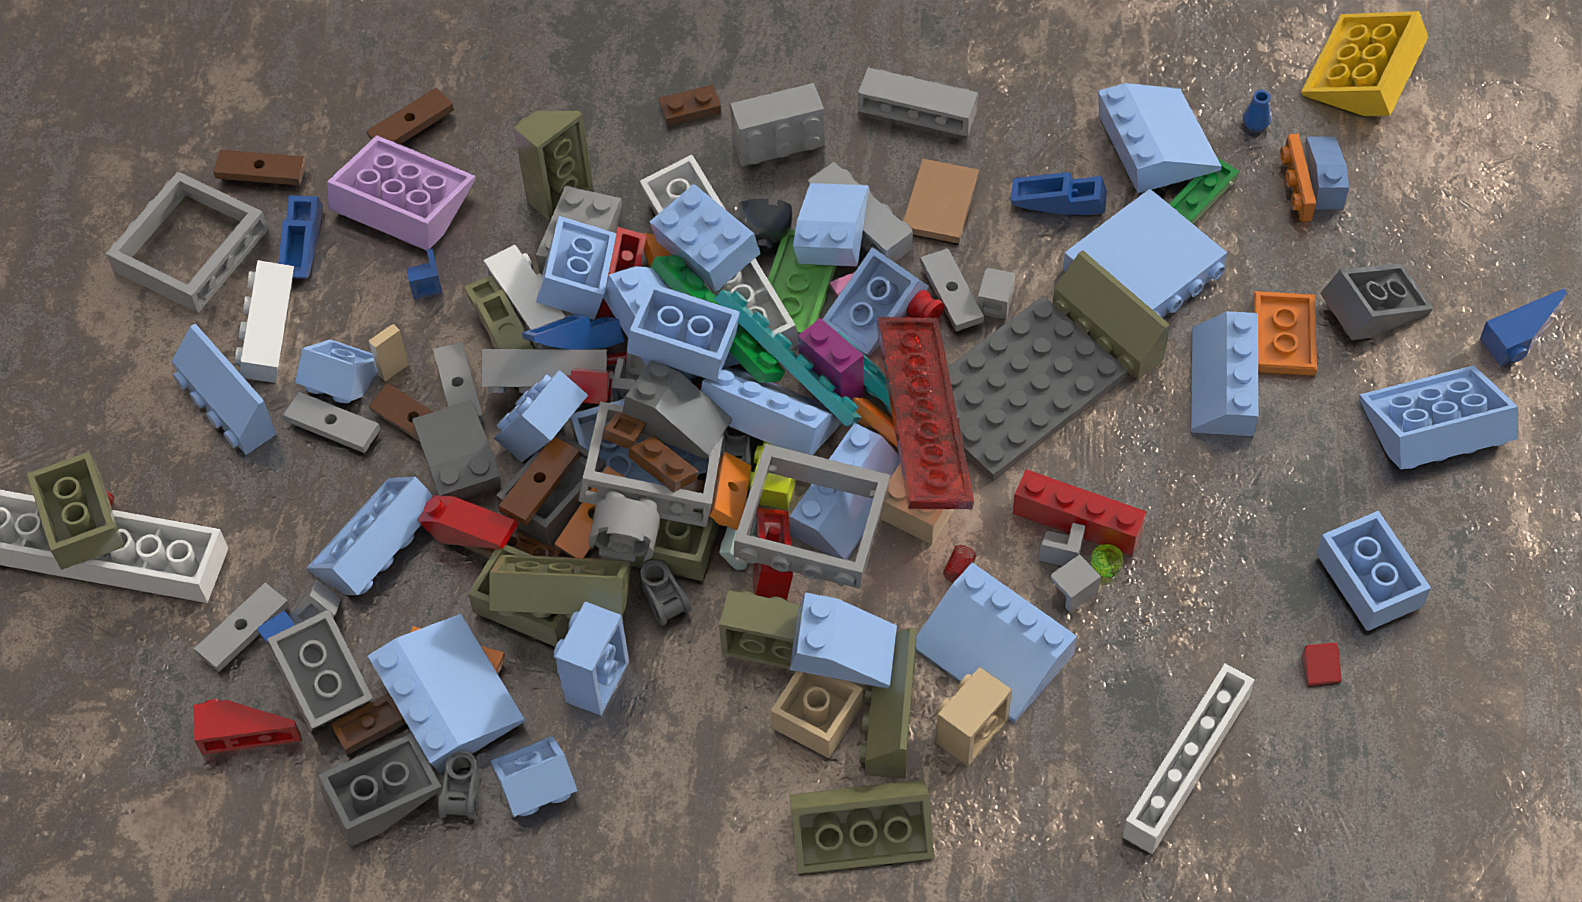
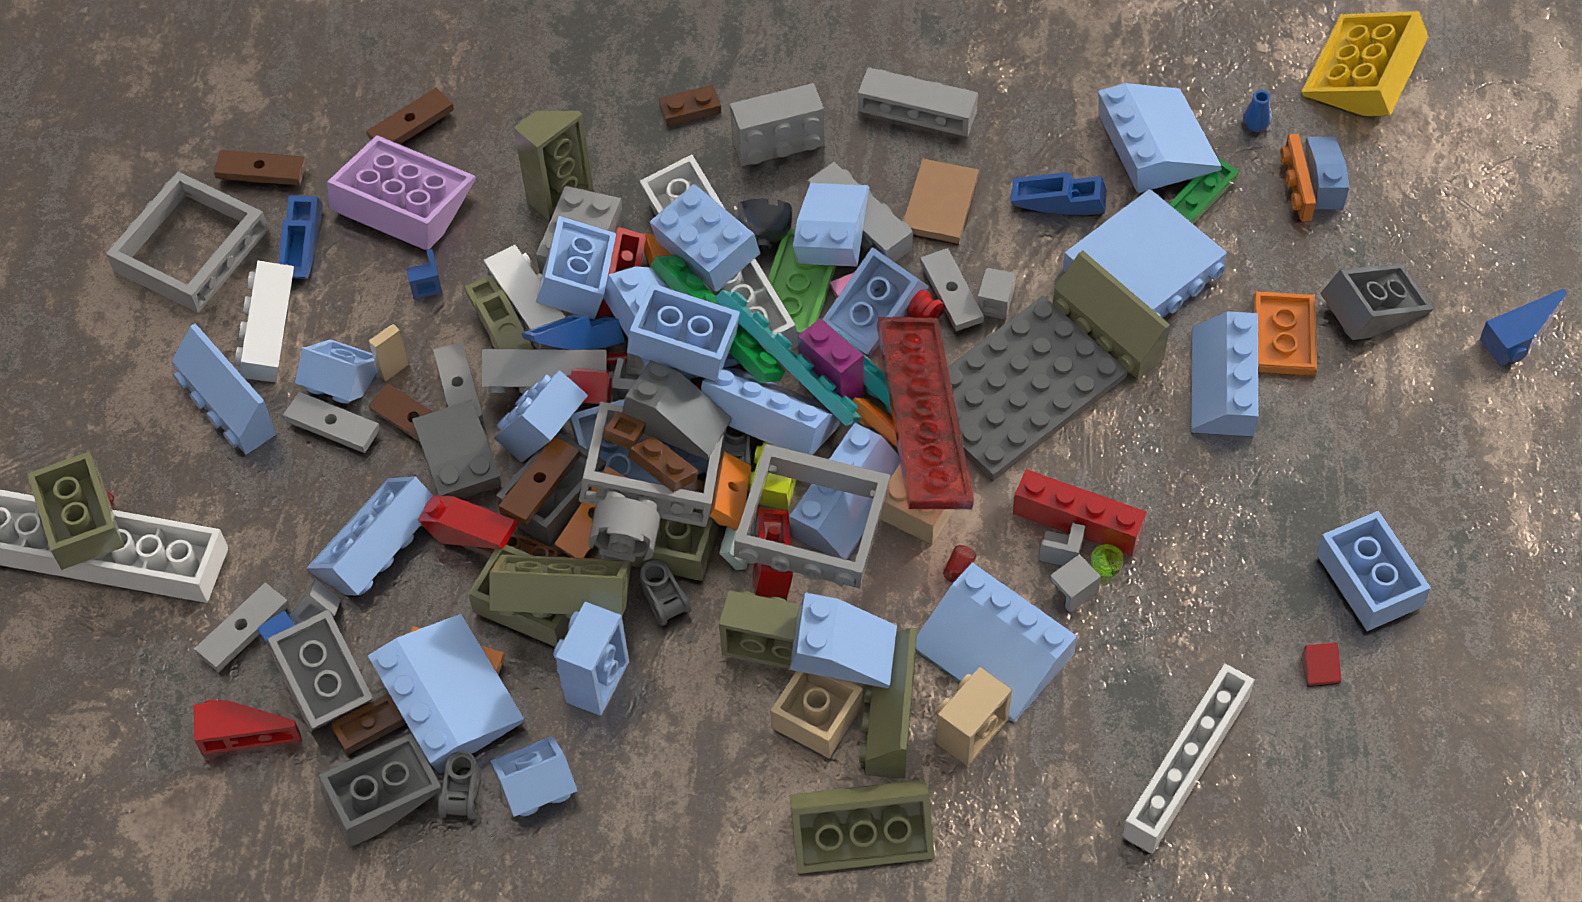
(1440, 417): light blue slope -> none

